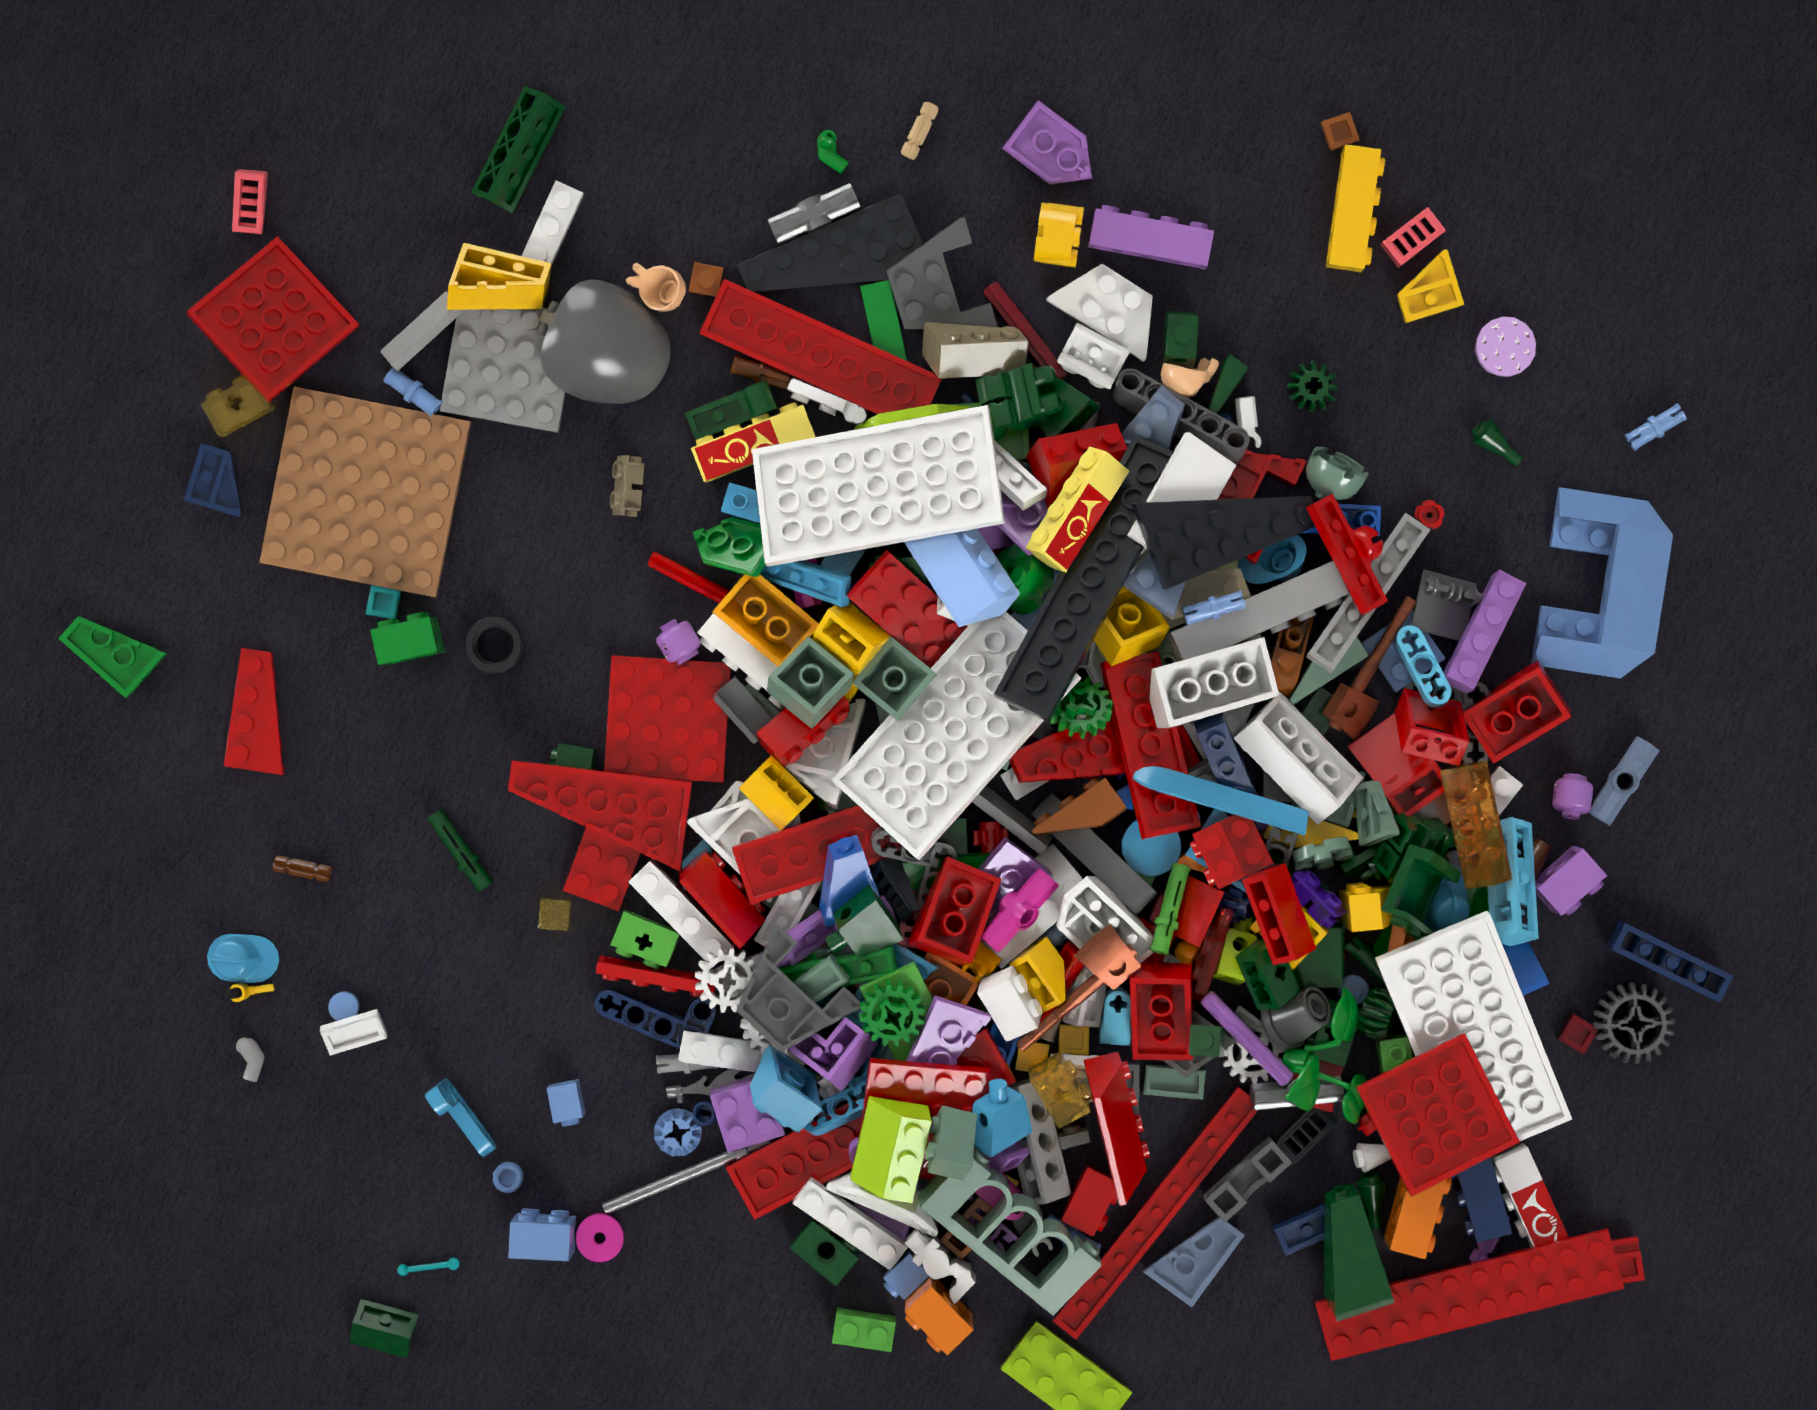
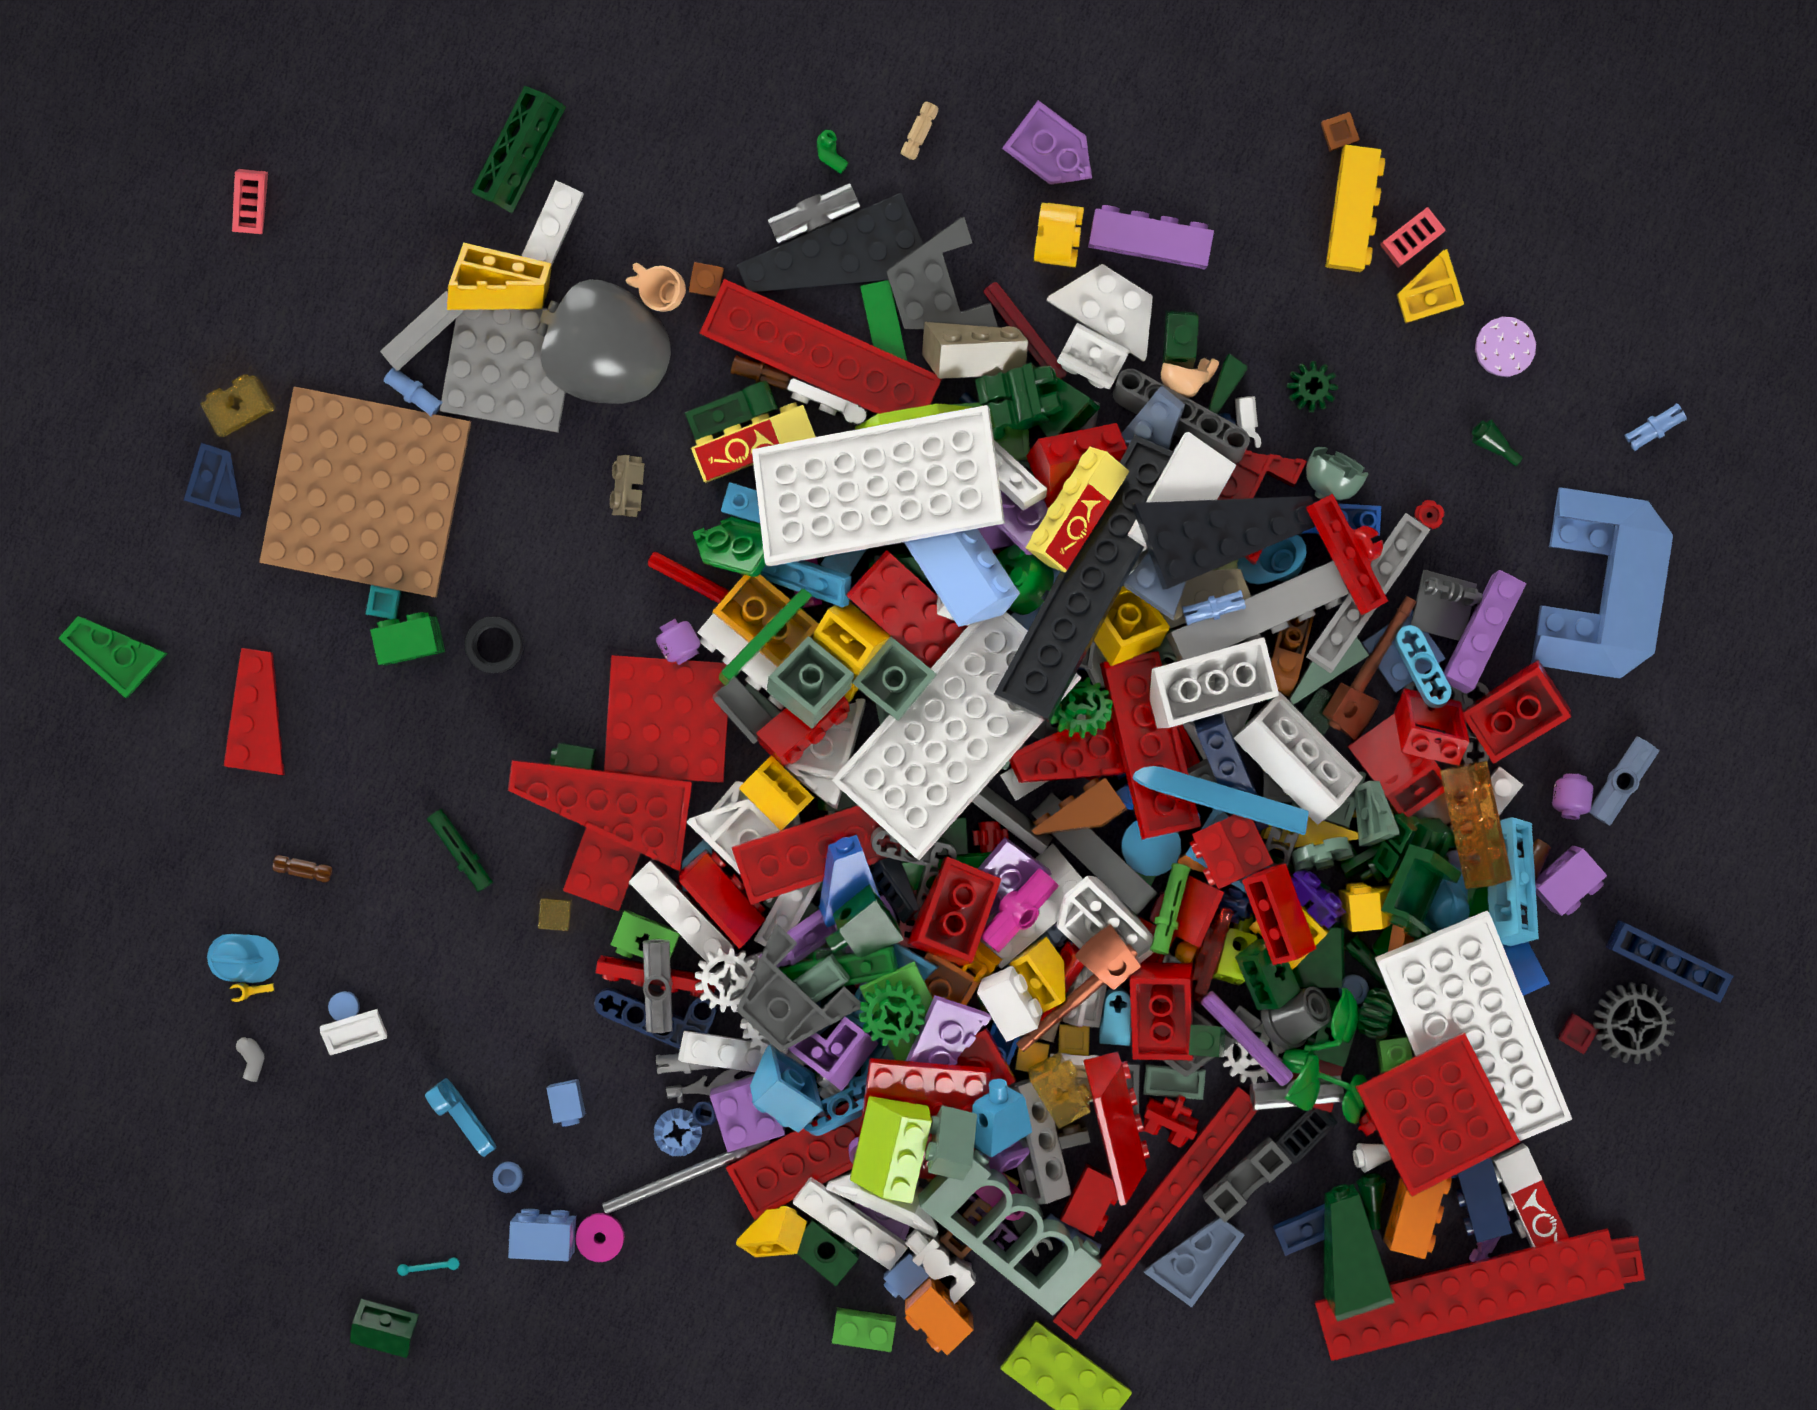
(272, 319): red plate -> none
(657, 1005): none -> flat silver piece
(764, 636): none -> green tile
(774, 1233): none -> yellow slope
(1172, 1116): none -> red hips

